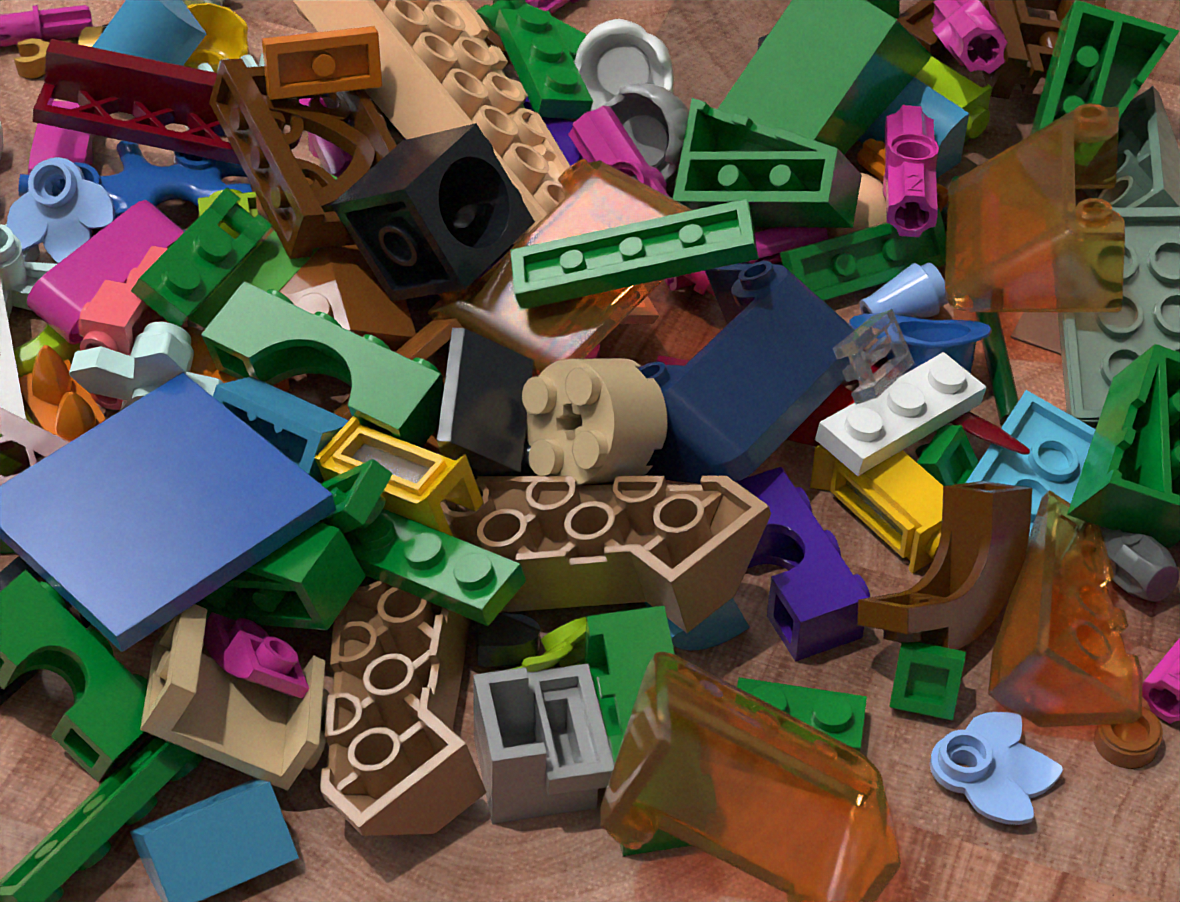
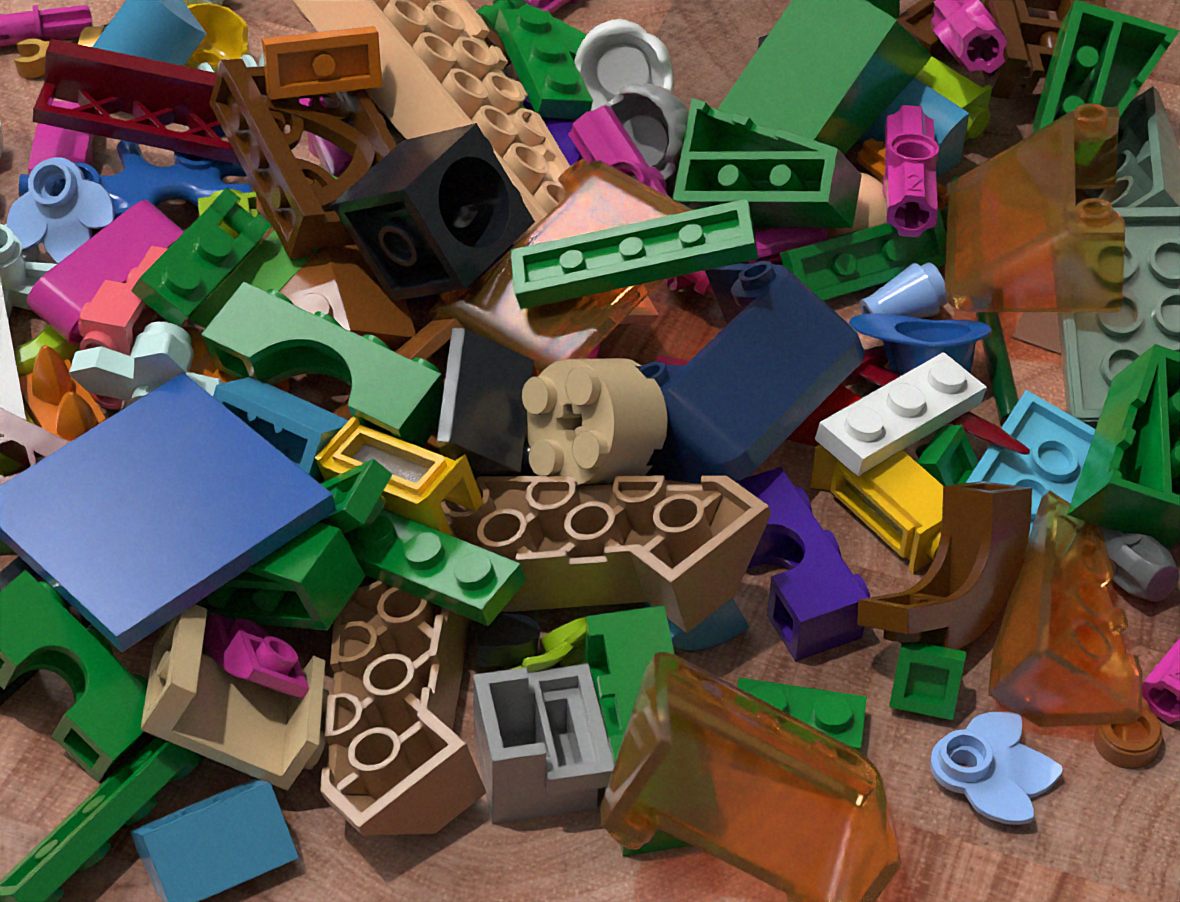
(852, 346): clear tile -> none

